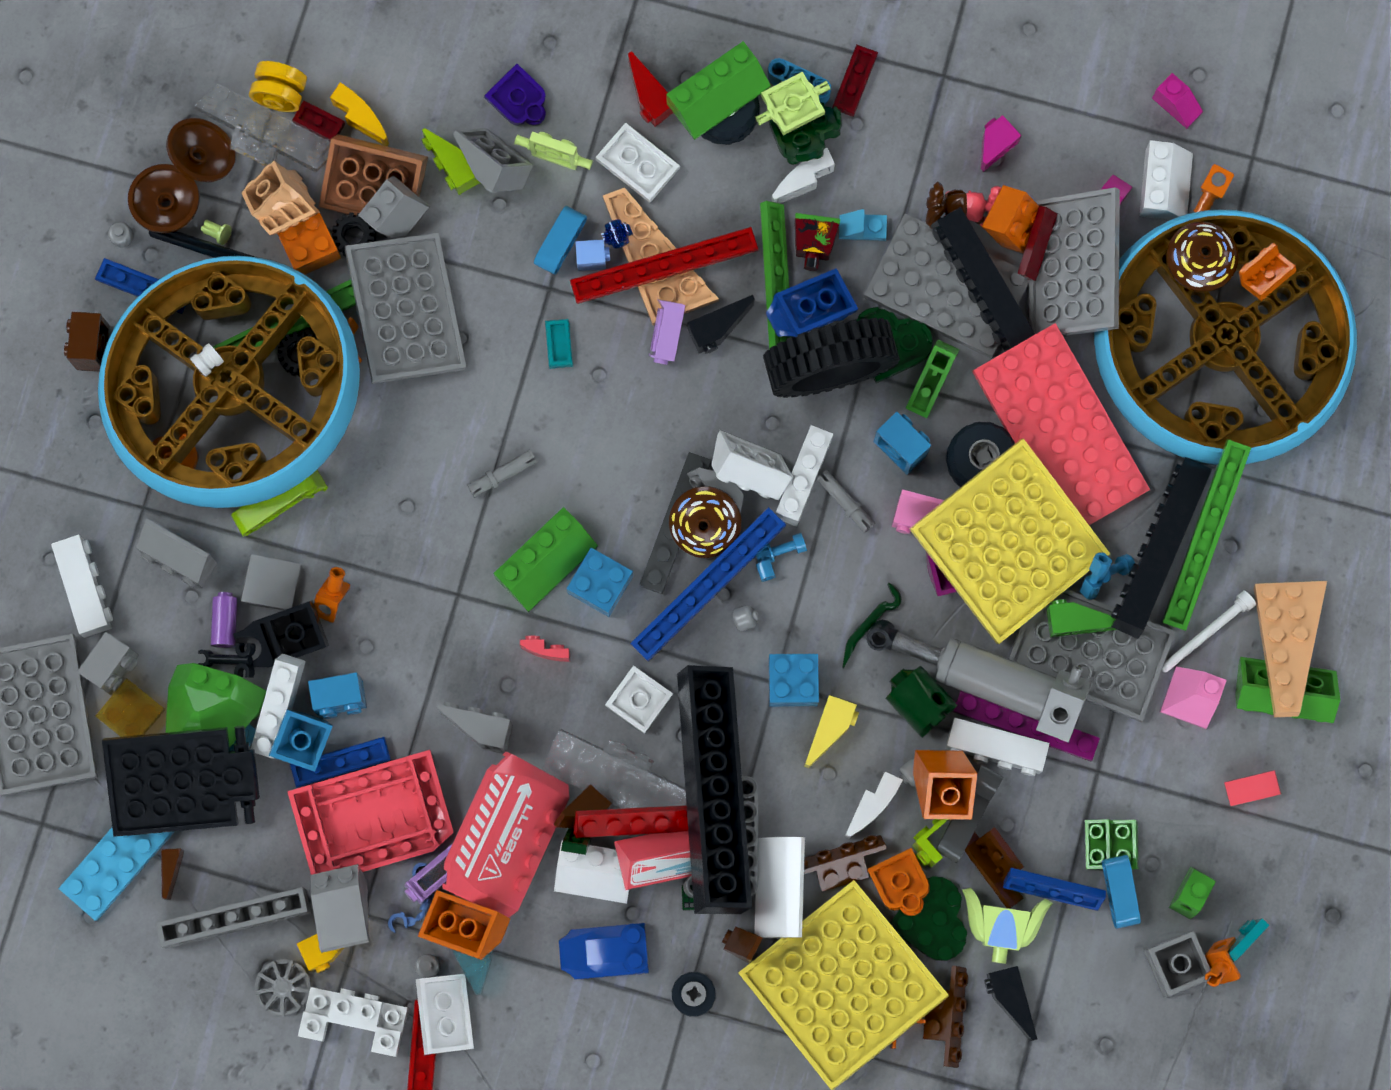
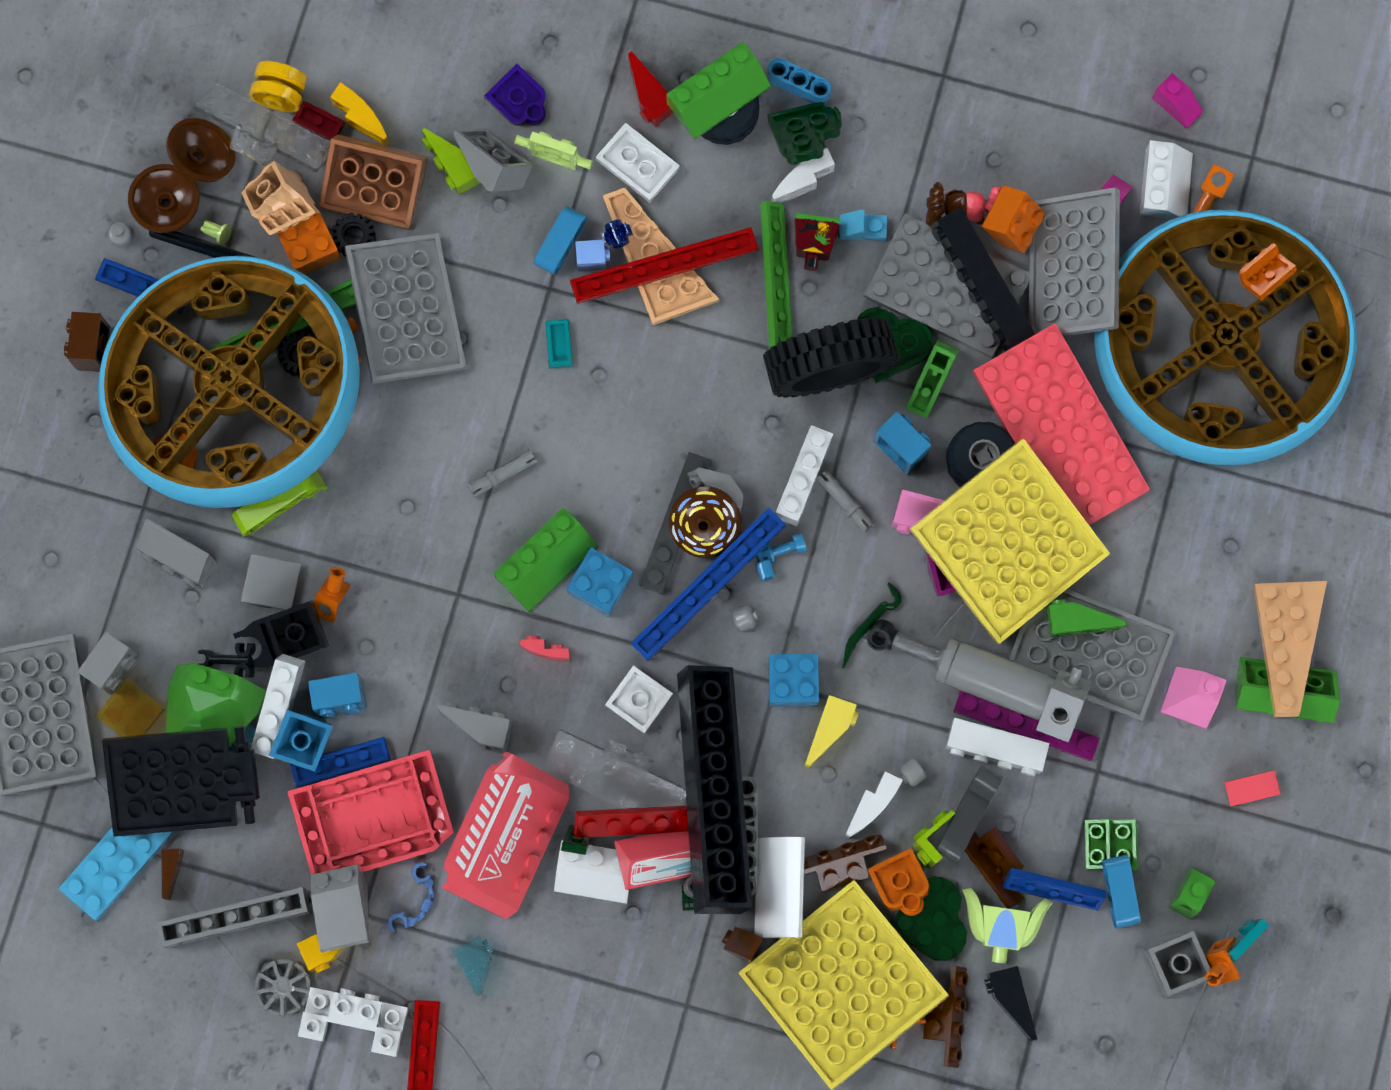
(82, 586): white brick -> none
(206, 360): white wheel -> none
(223, 620): medium lavender brick -> none
(394, 209): light grey slope -> none
(427, 966): light grey piece -> none
(428, 879): lavender window -> none
(444, 1014): white plate -> none
(463, 925): orange slope -> none
(588, 800): reddish brown slope -> none
(604, 951): blue slope -> none
(666, 331): lavender window -> none
(695, 1001): black wheel -> none
(714, 327): black slope -> none
(750, 466): white slope -> none
(793, 103): yellowish green plate -> none
(811, 305): blue slope -> none
(855, 80): dark red tile -> none
(919, 699): dark green cylinder -> none
(944, 784): orange slope -> none
(997, 141): dark pink slope -> none
(1037, 243): dark red tile -> none
(1102, 572): dark azure bar -> none
(1161, 547): black brick -> none
(1195, 269): reddish brown dish -> none
(1206, 534): bright green plate -> none
(1242, 603): white piece -> none

